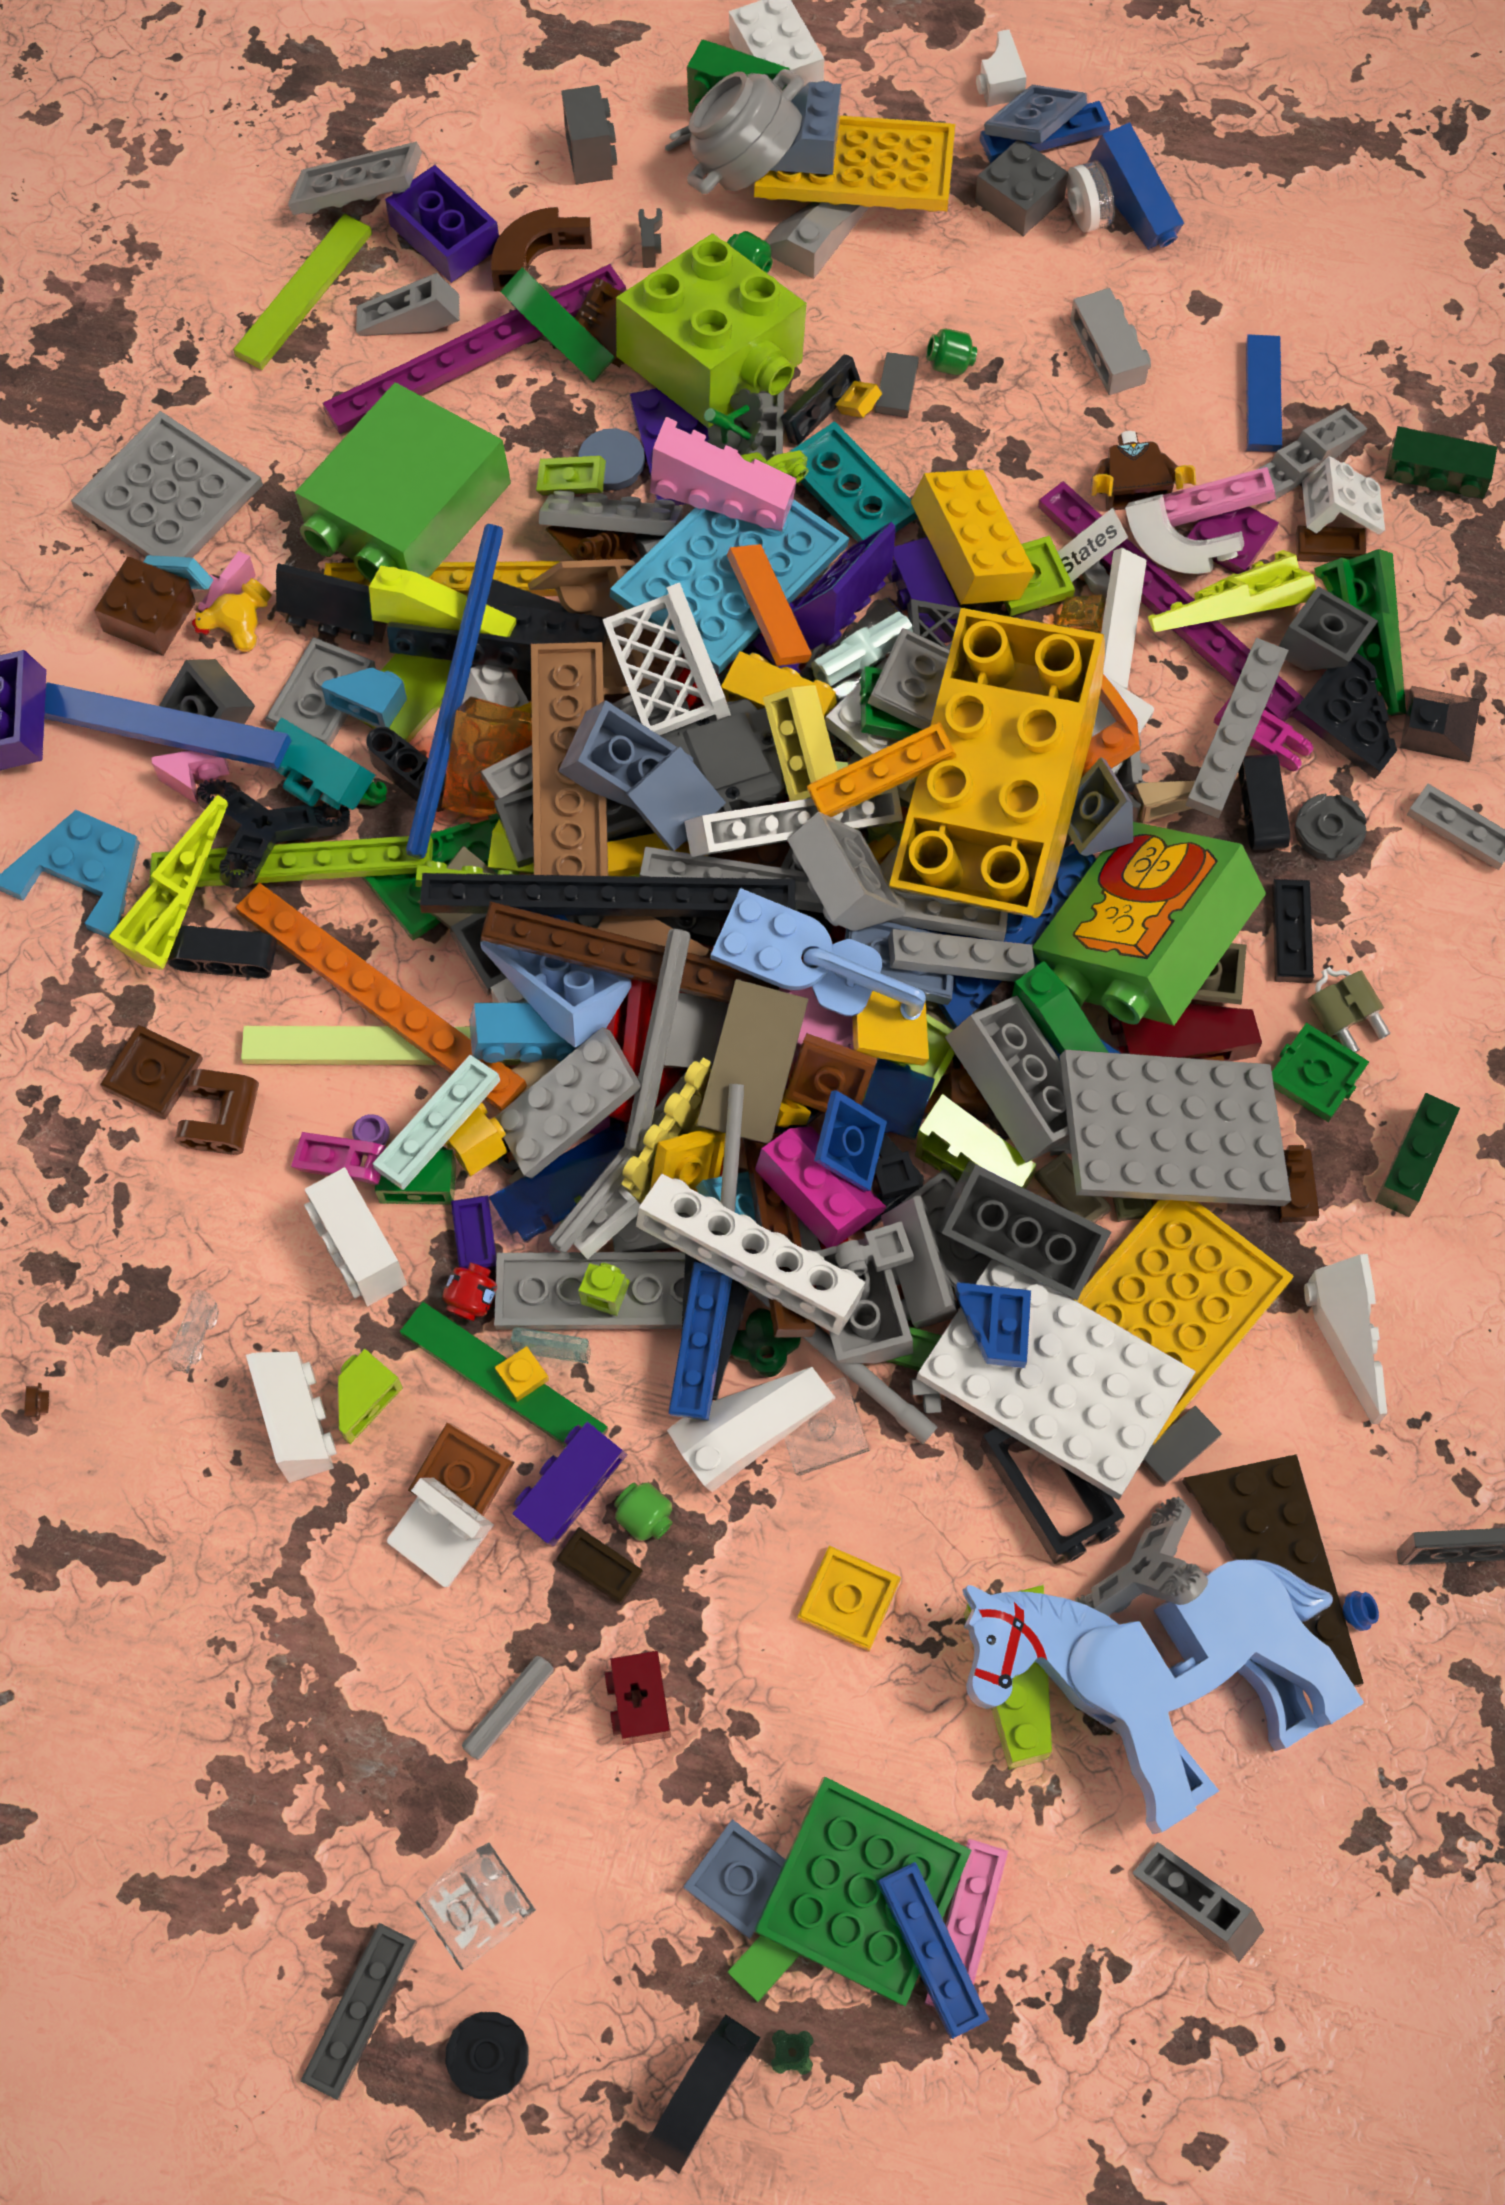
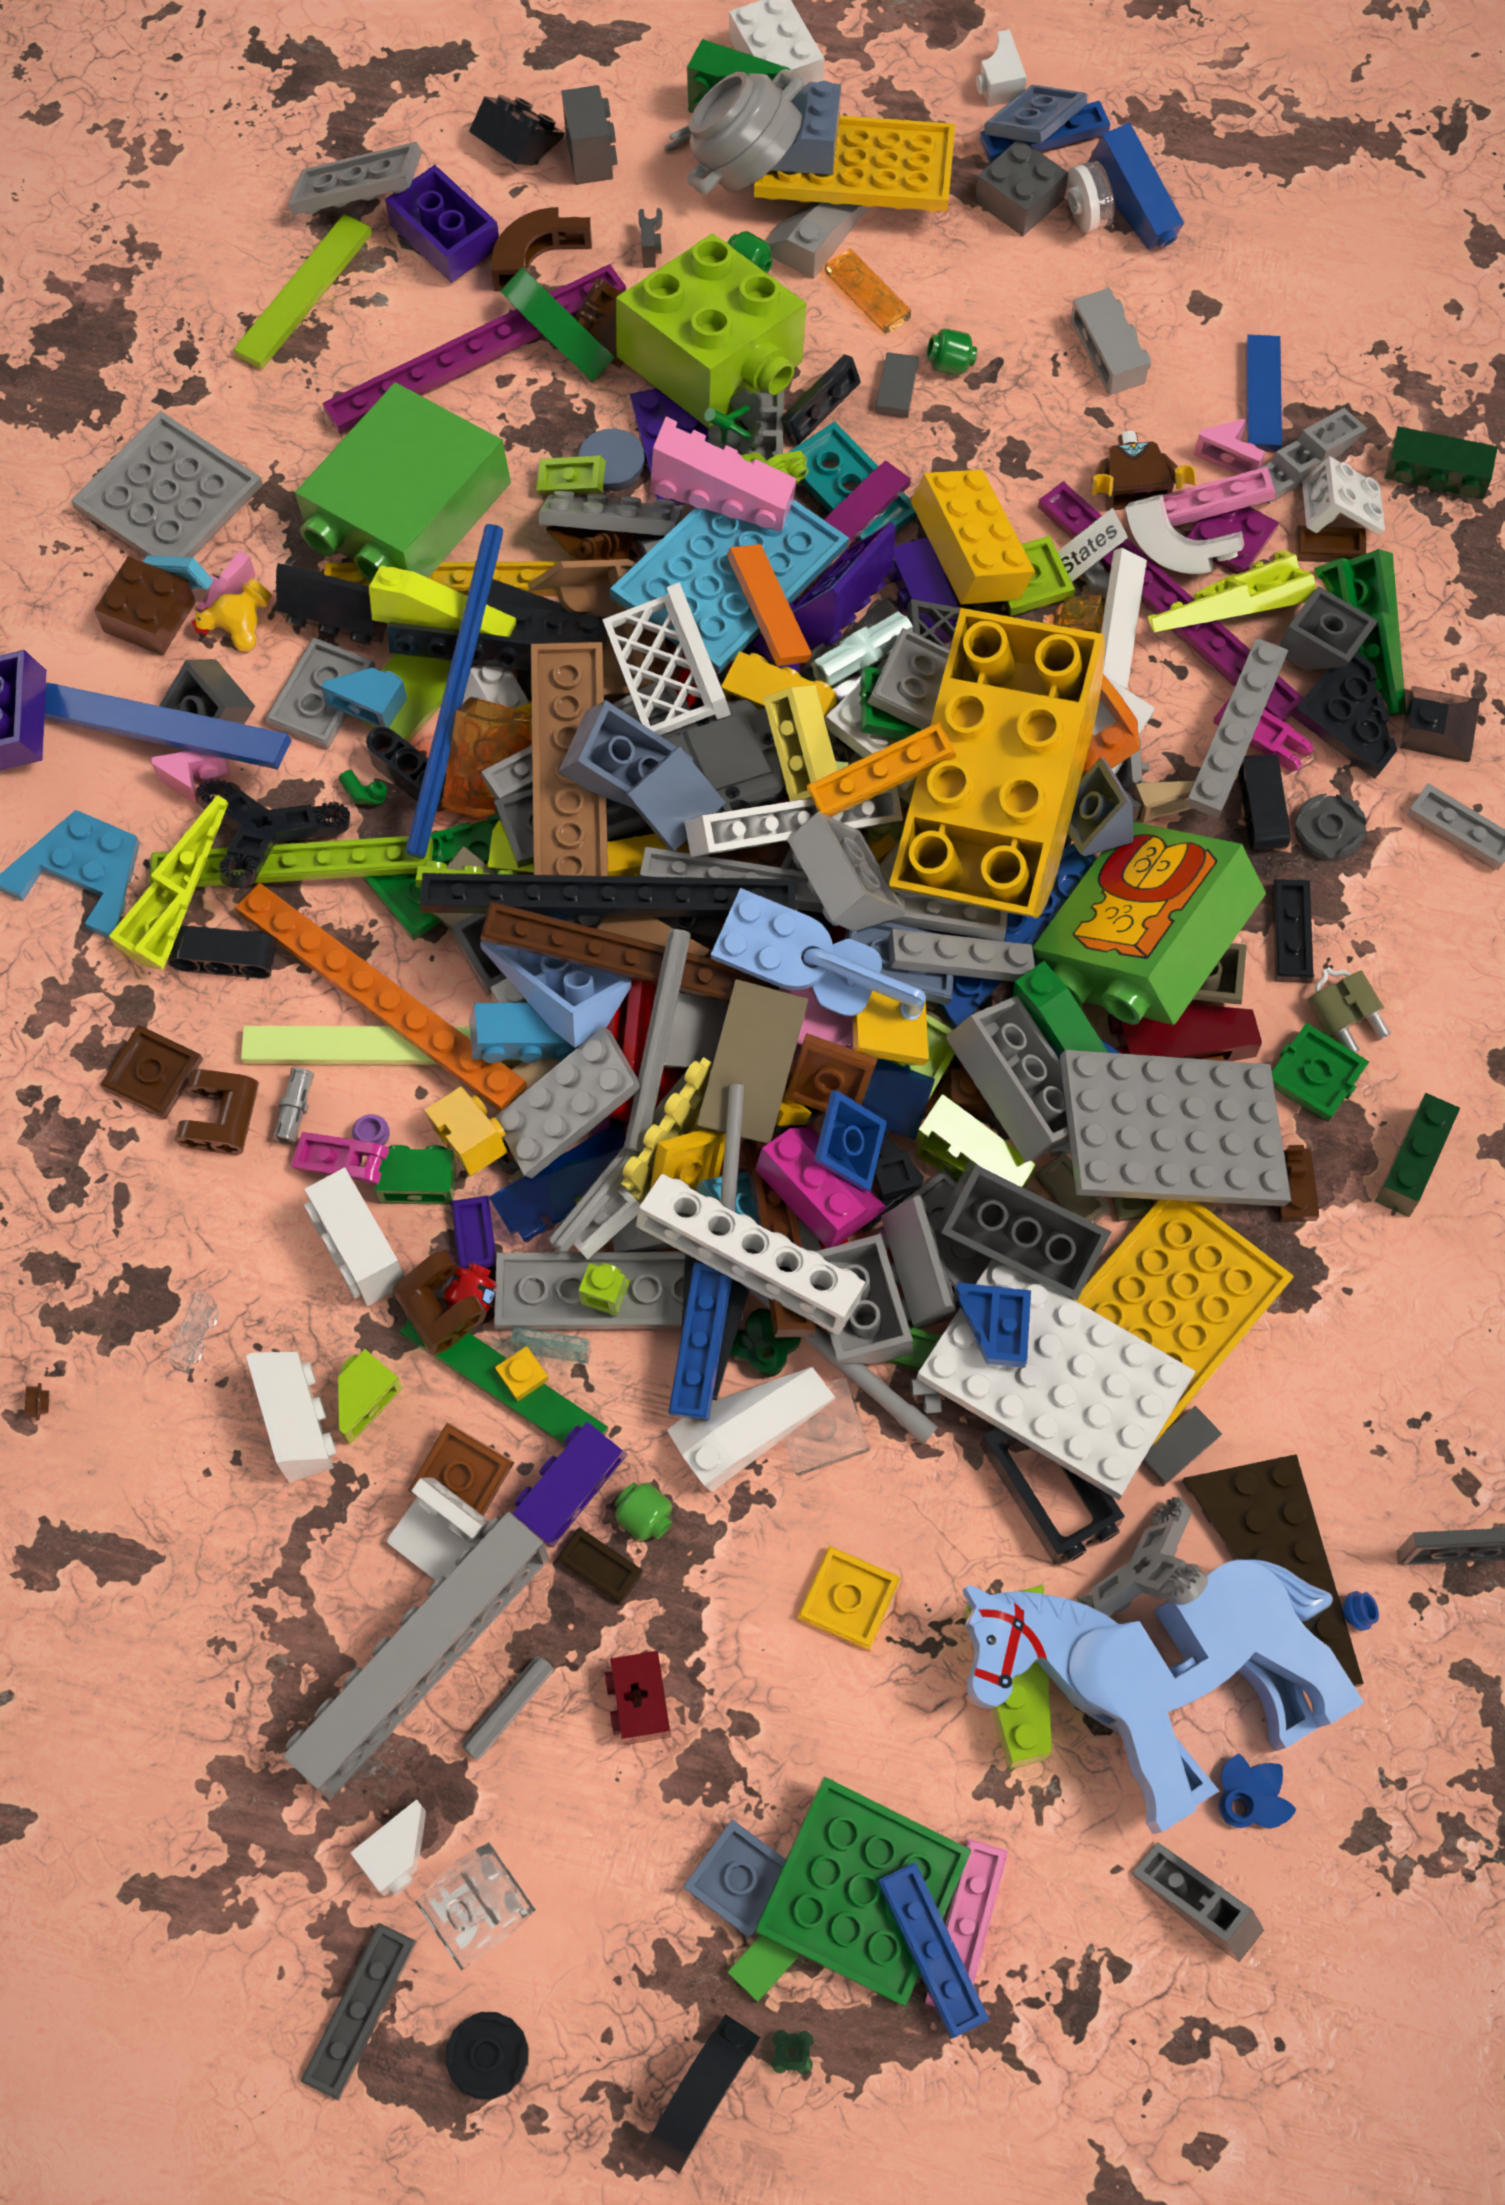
(293, 1105): none -> light grey pin
(333, 773): teal piece -> none
(393, 1851): none -> white slope
(410, 309): light grey slope -> none
(417, 1655): none -> light grey brick
(433, 1325): none -> reddish brown connector
(436, 1122): light aqua plate -> none
(515, 129): none -> black slope
(859, 399): yellow plate -> none
(868, 291): none -> clear yellow plate
(868, 501): none -> magenta tile
(885, 1247): light grey plate -> none
(1223, 447): none -> bright pink slope
(1257, 1790): none -> blue plate
(1342, 1308): white wedge -> none

